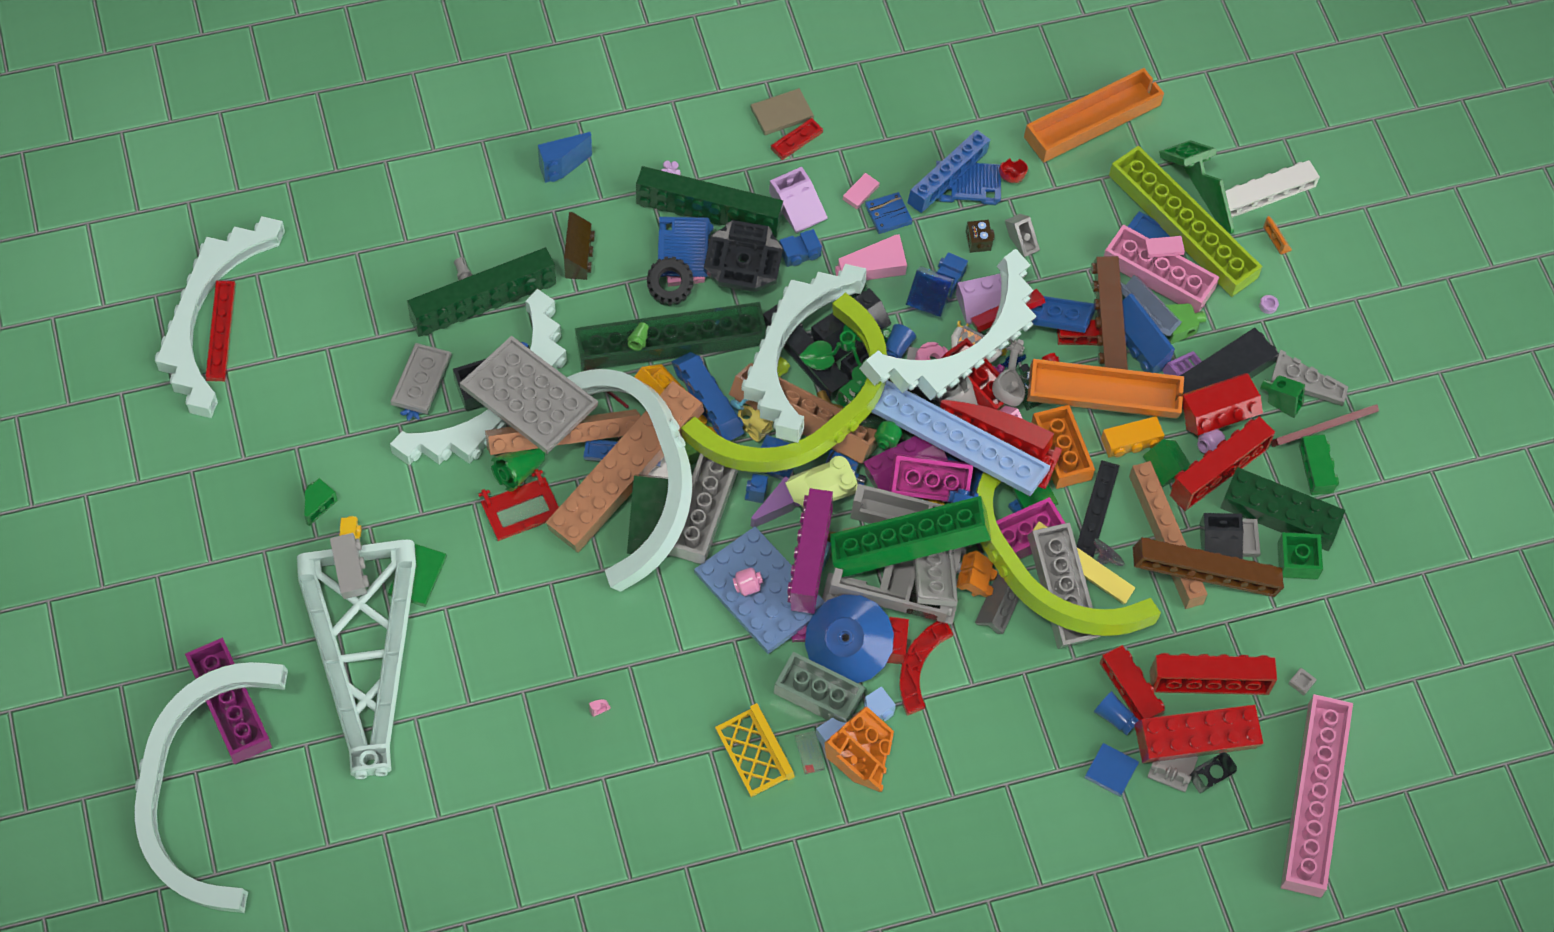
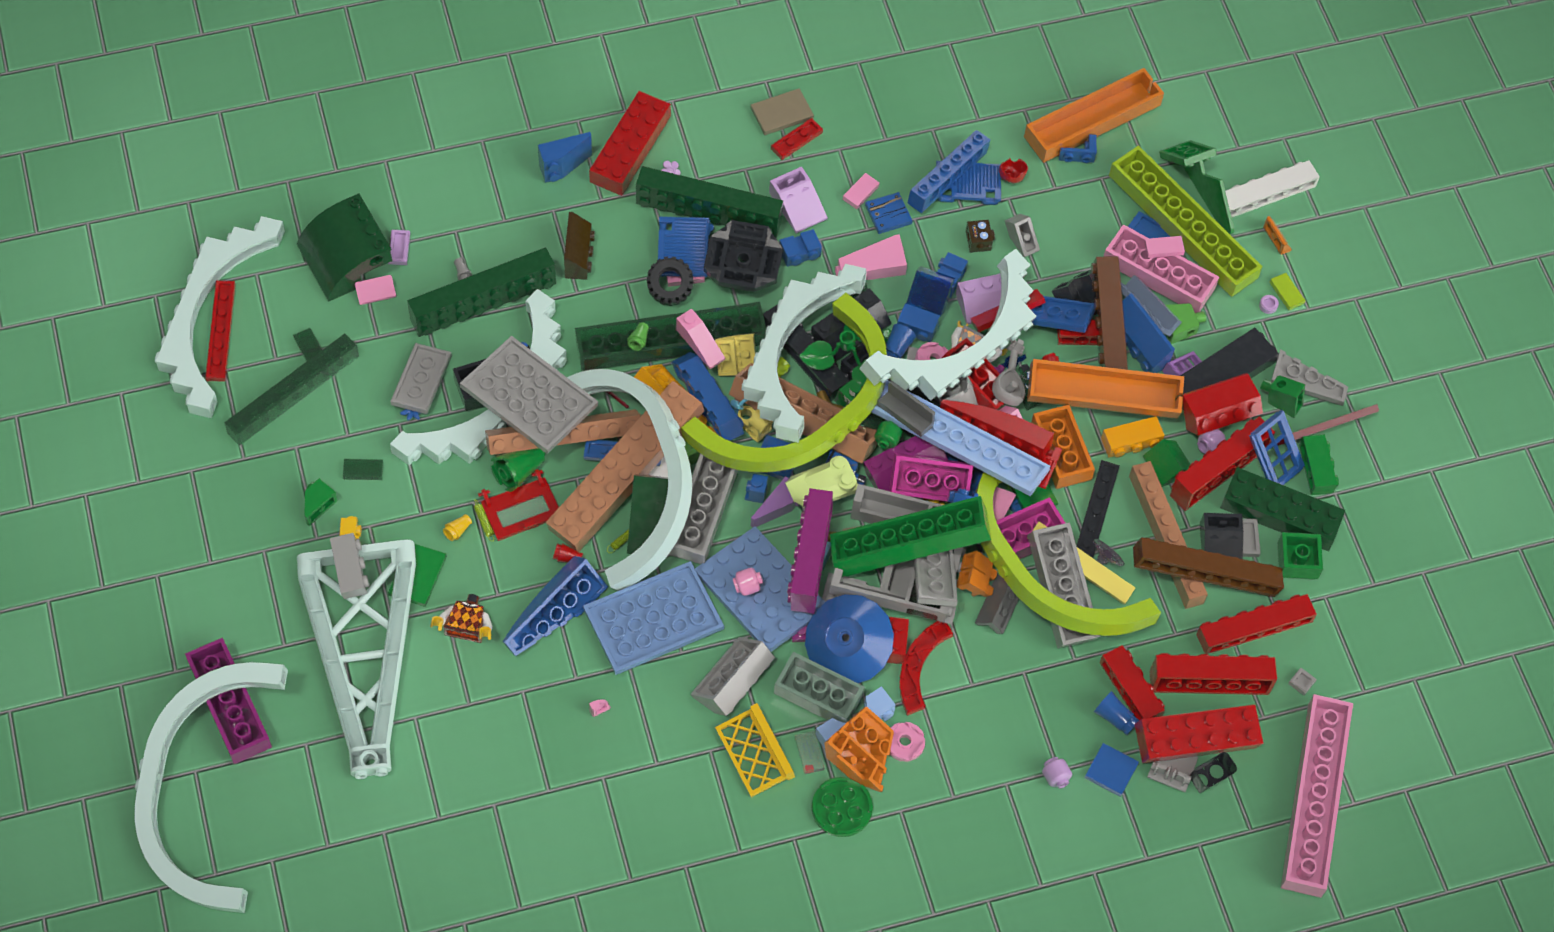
(291, 389): none -> clear green brick
(307, 343): none -> clear green tile
(343, 246): none -> dark green slope
(363, 469): none -> clear green tile
(375, 289): none -> bright pink slope
(400, 246): none -> lavender tile
(455, 528): none -> yellow cone
(465, 620): none -> torso
(483, 520): none -> lime piece
(556, 604): none -> blue wedge
(565, 553): none -> red cone
(619, 541): none -> lime piece
(630, 143): none -> red brick
(653, 617): none -> medium blue plate
(699, 338): none -> bright pink slope
(733, 675): none -> light grey slope
(738, 353): none -> light yellow slope
(842, 807): none -> green tile
(907, 409): none -> dark grey panel
(916, 737): none -> bright pink tile
(919, 321): none -> blue brick
(1001, 502): none -> bright pink slope
(1057, 772): none -> lavender head
(1077, 289): none -> black brick
(1080, 155): none -> blue bracket
(1256, 624): none -> red brick
(1287, 291): none -> lime tile
(1292, 449): none -> blue piece

